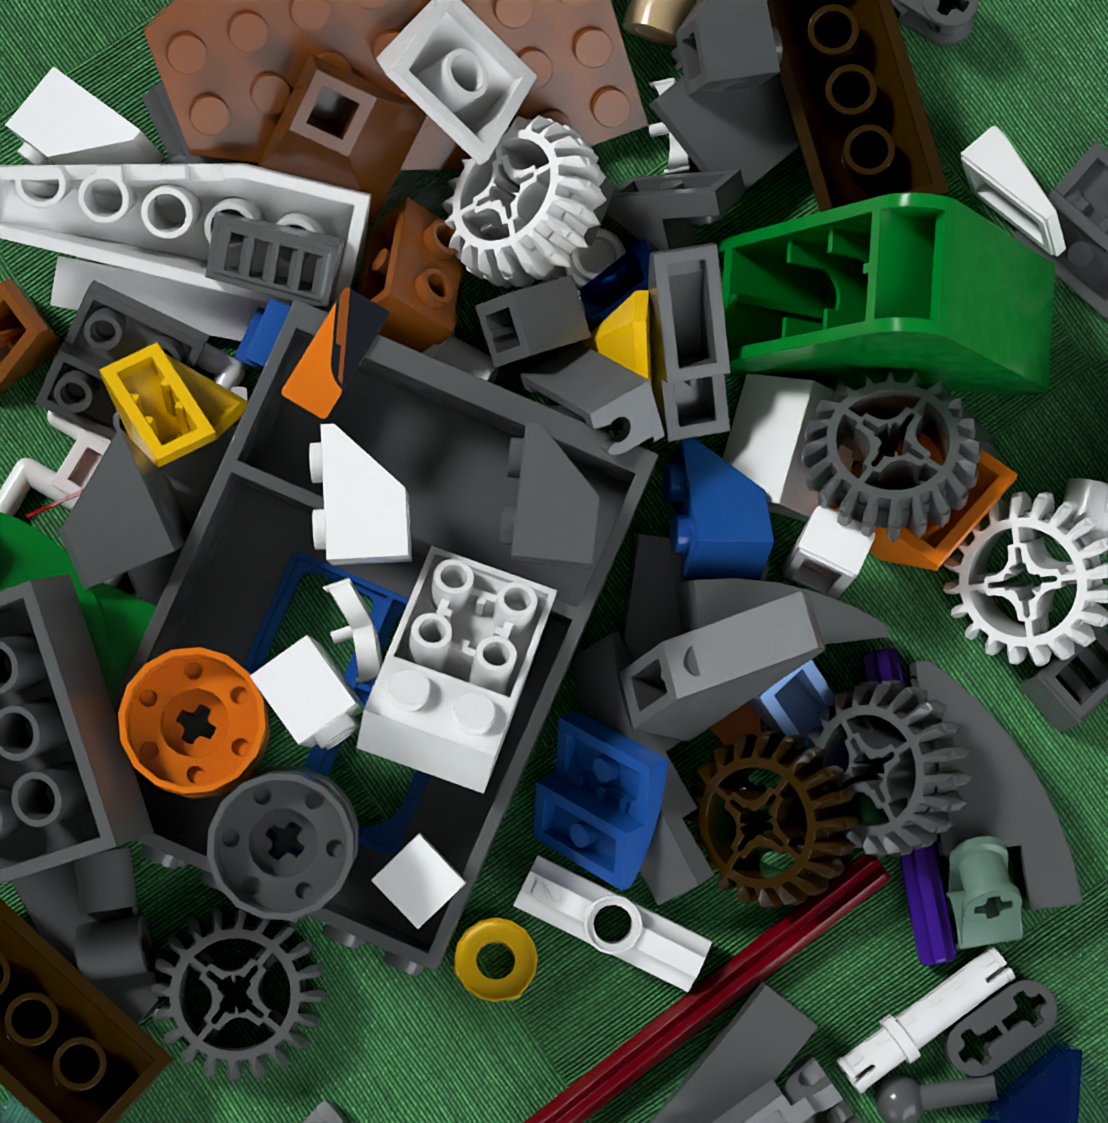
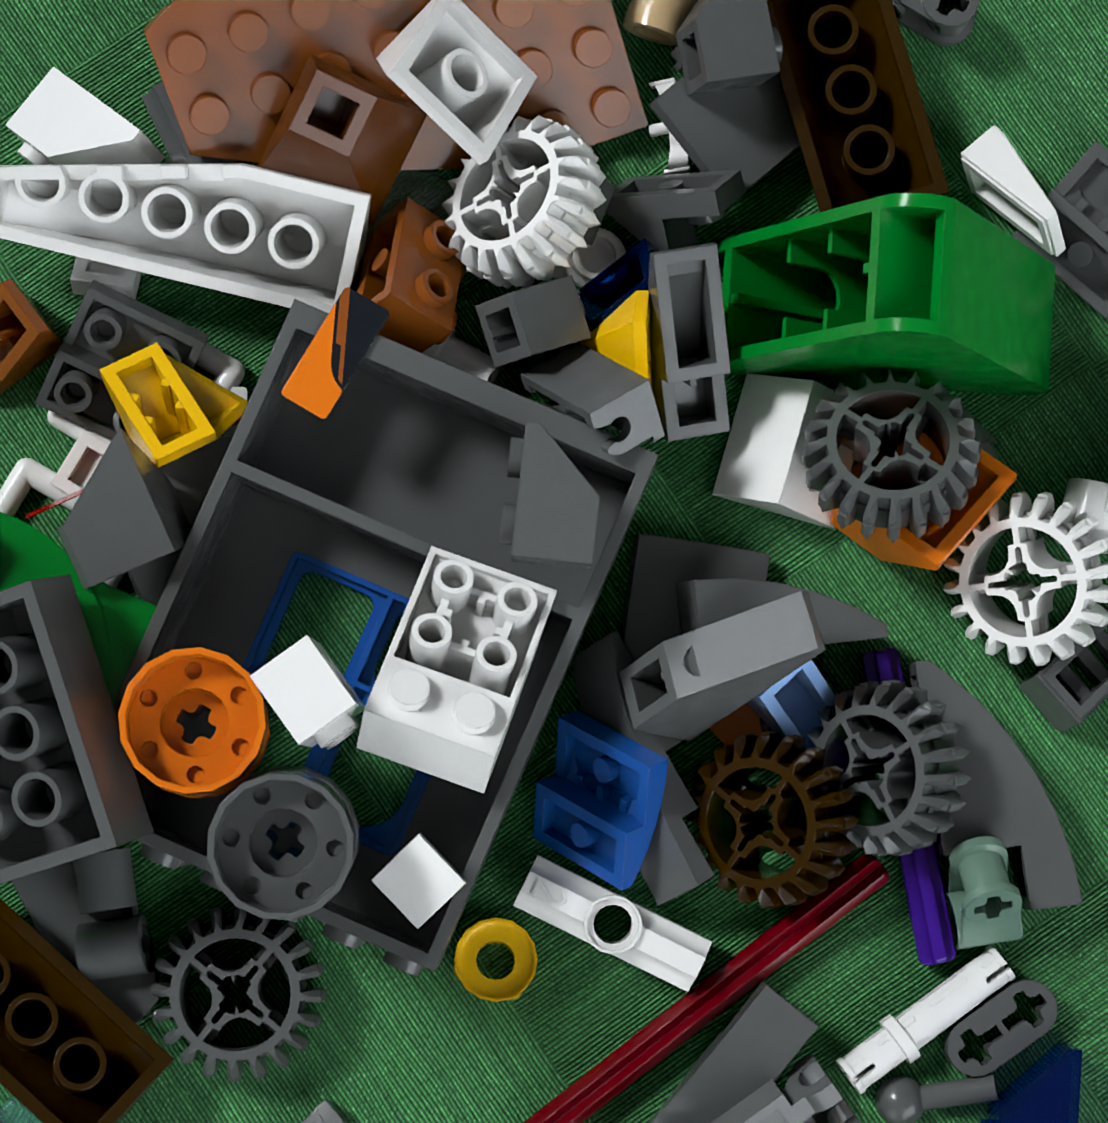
(197, 306): white sticker -> none
(262, 335): blue slope -> none
(325, 246): dark grey slope -> none
(360, 628): white piece -> none
(363, 504): white slope -> none
(718, 516): blue slope -> none
(827, 554): white slope -> none

